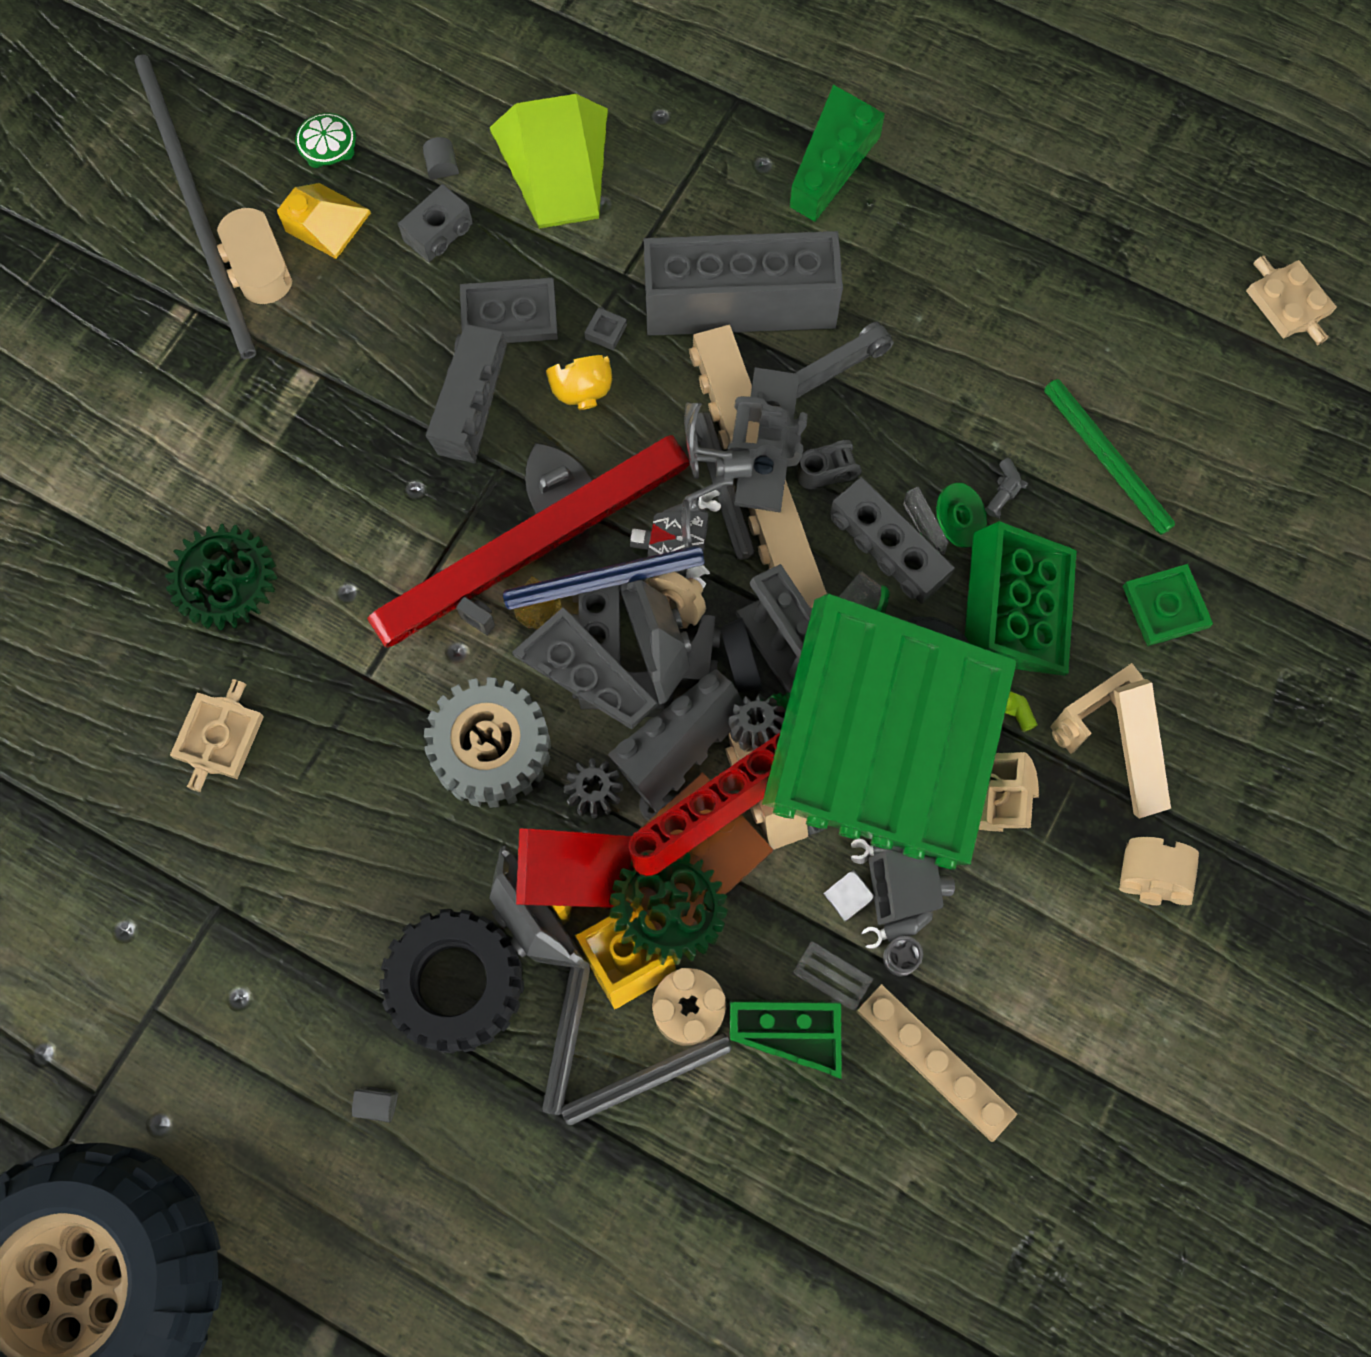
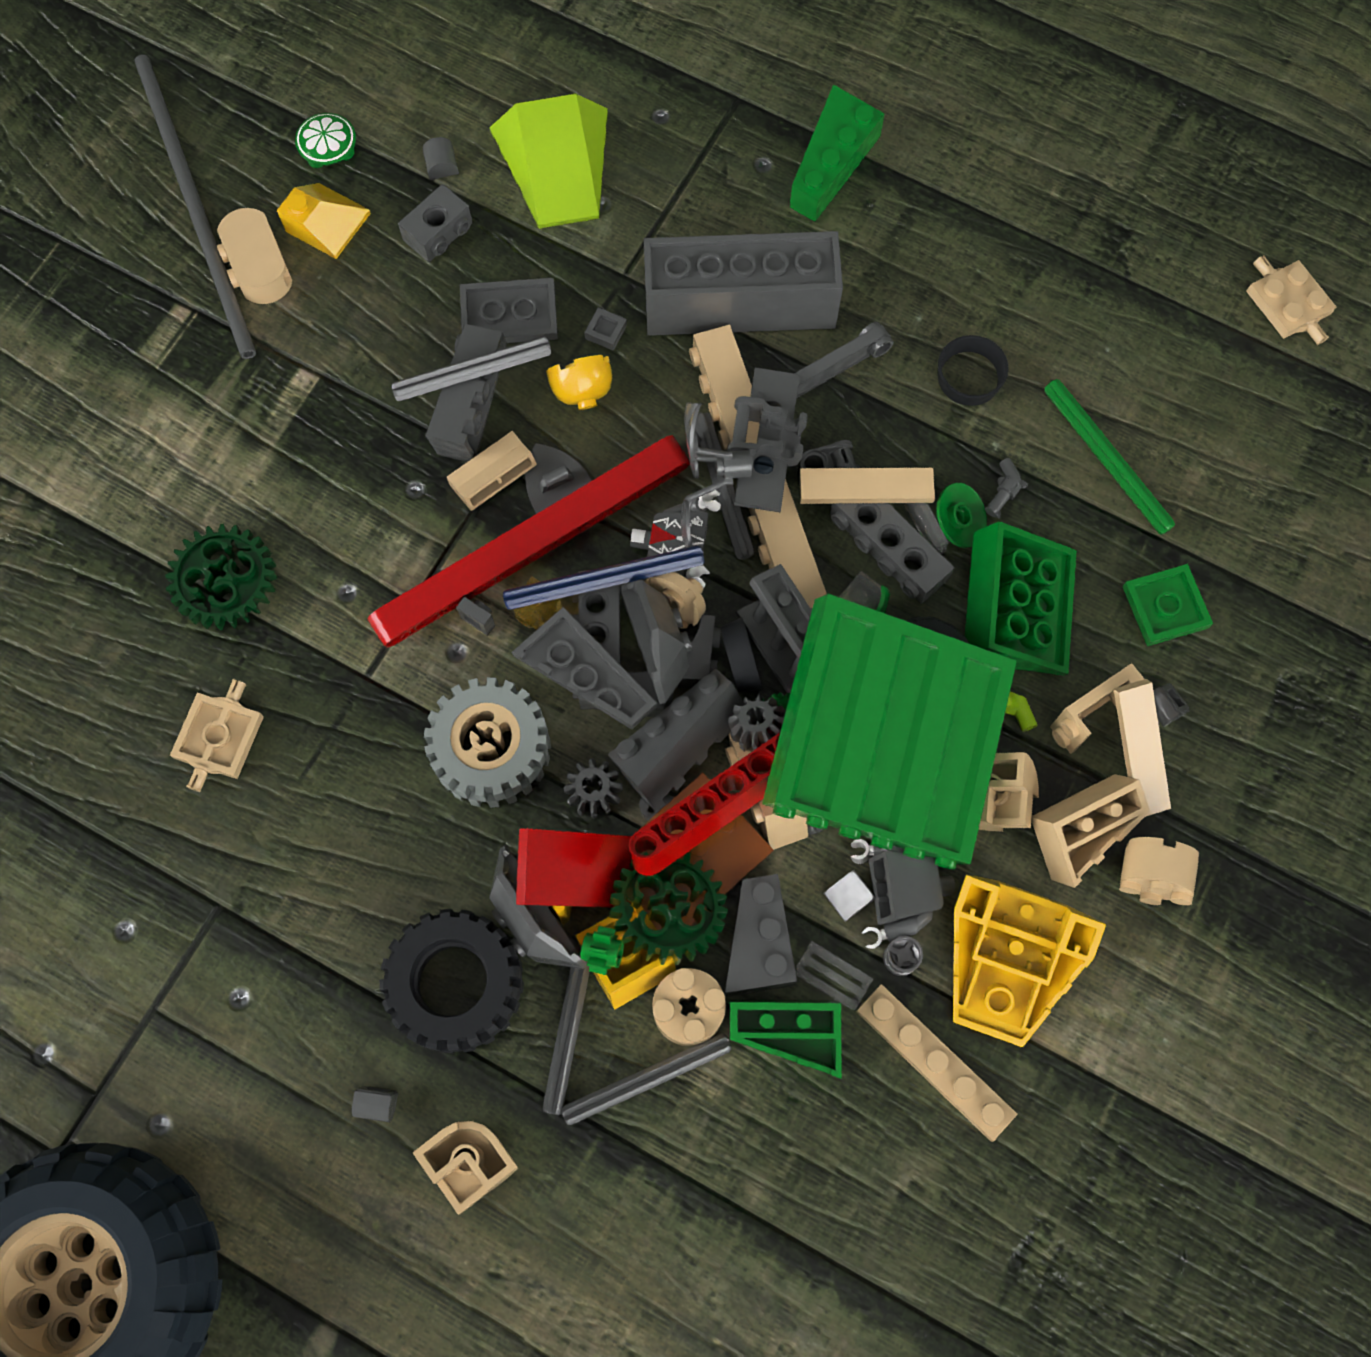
(465, 1162): none -> tan brick
(471, 368): none -> axle
(491, 470): none -> tan piece
(602, 950): none -> green gear
(761, 942): none -> dark grey wedge
(866, 485): none -> tan tile
(978, 345): none -> black tyre
(1015, 957): none -> yellow wedge
(1087, 824): none -> tan wedge
(1169, 704): none -> dark grey brick

